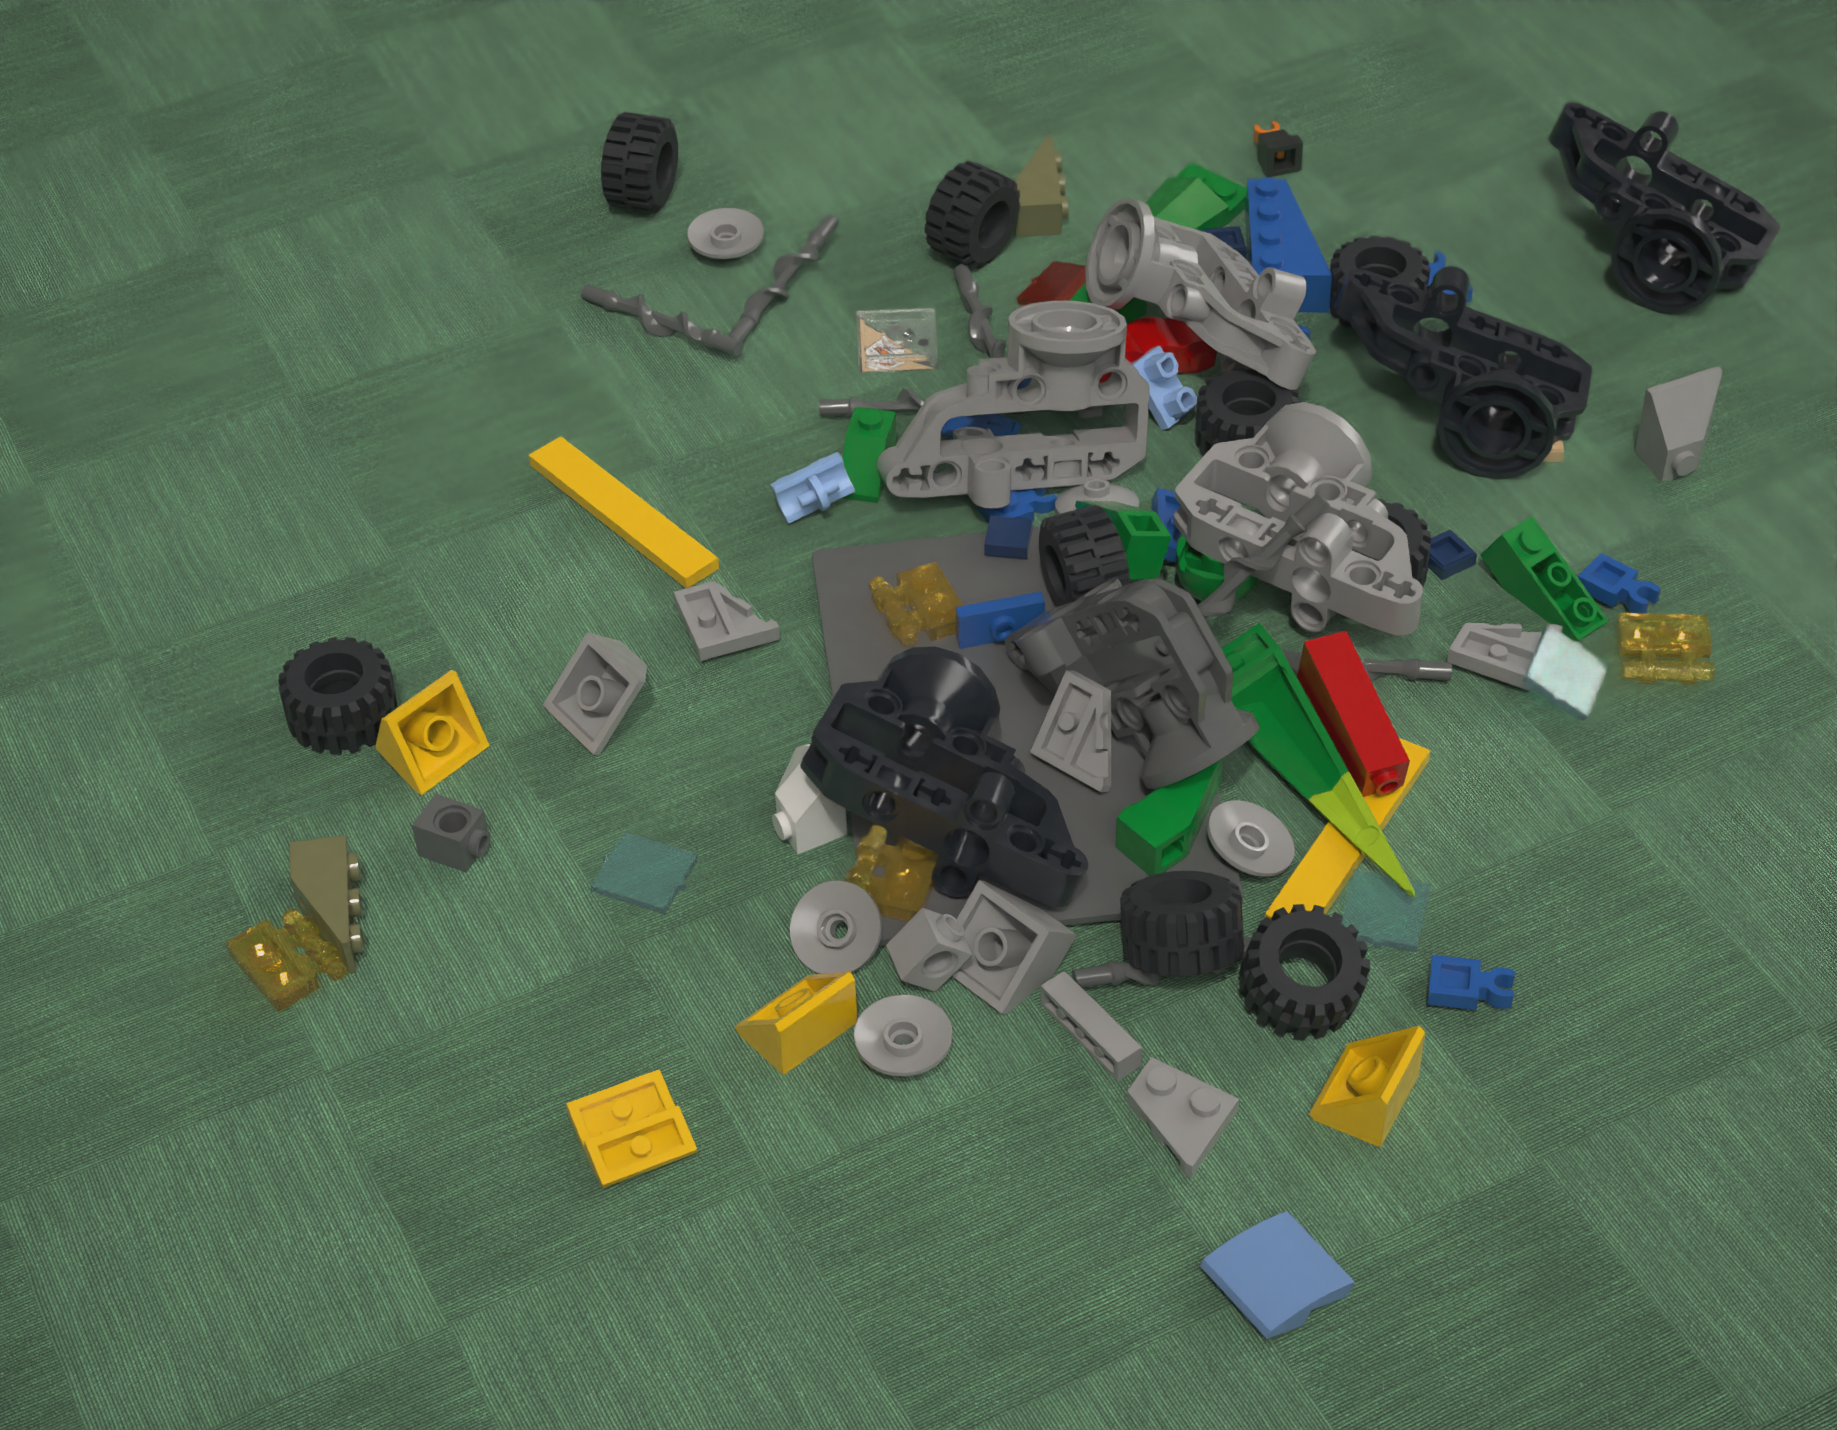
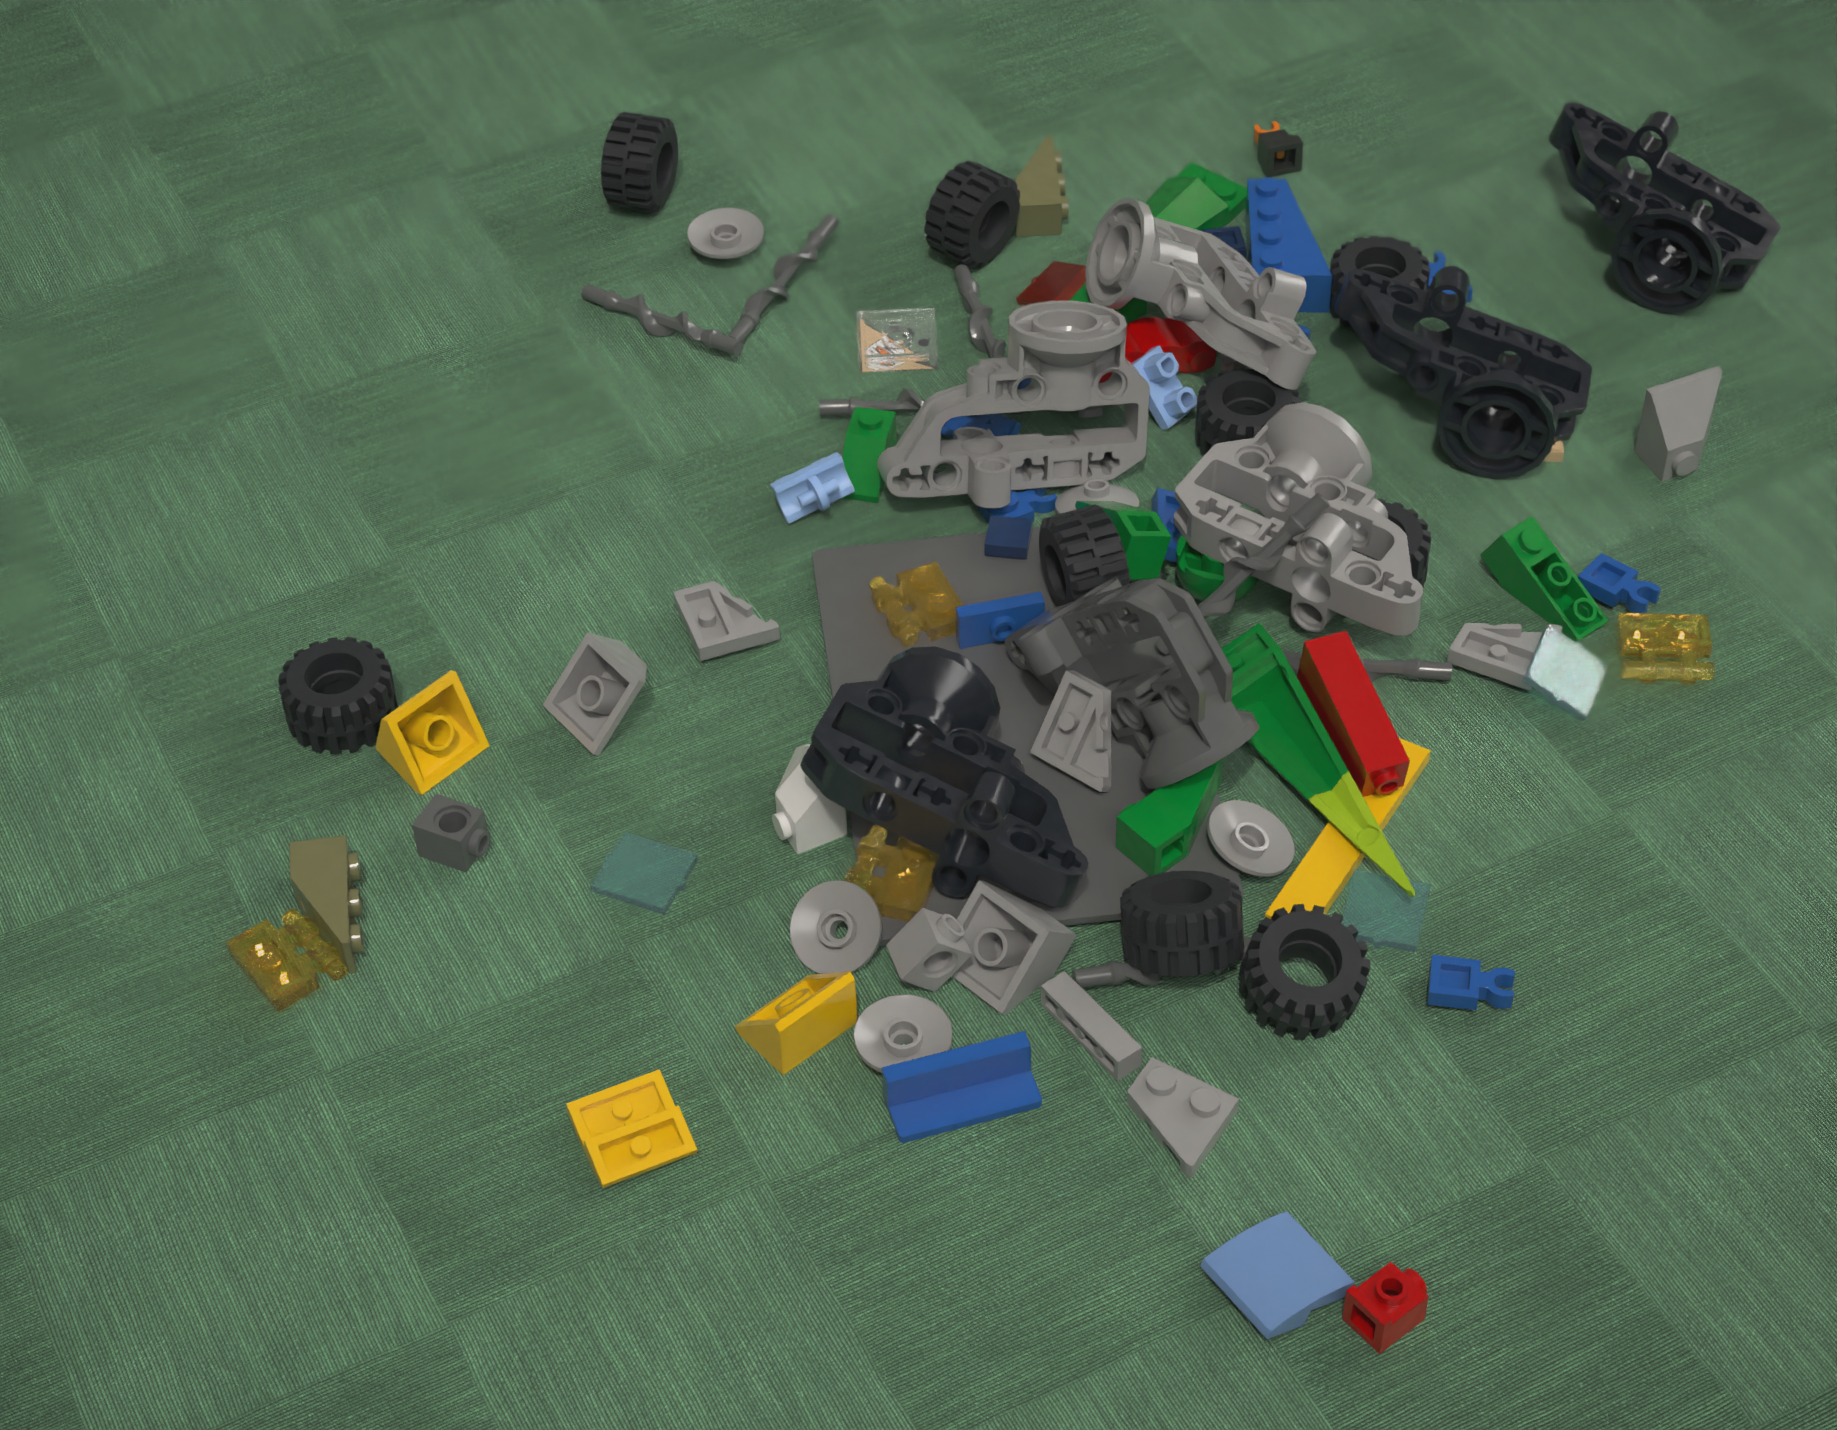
(624, 512): yellow tile -> none
(960, 1087): none -> blue panel
(1371, 1084): yellow slope -> none
(1386, 1306): none -> red brick
(1450, 555): dark blue tile -> none

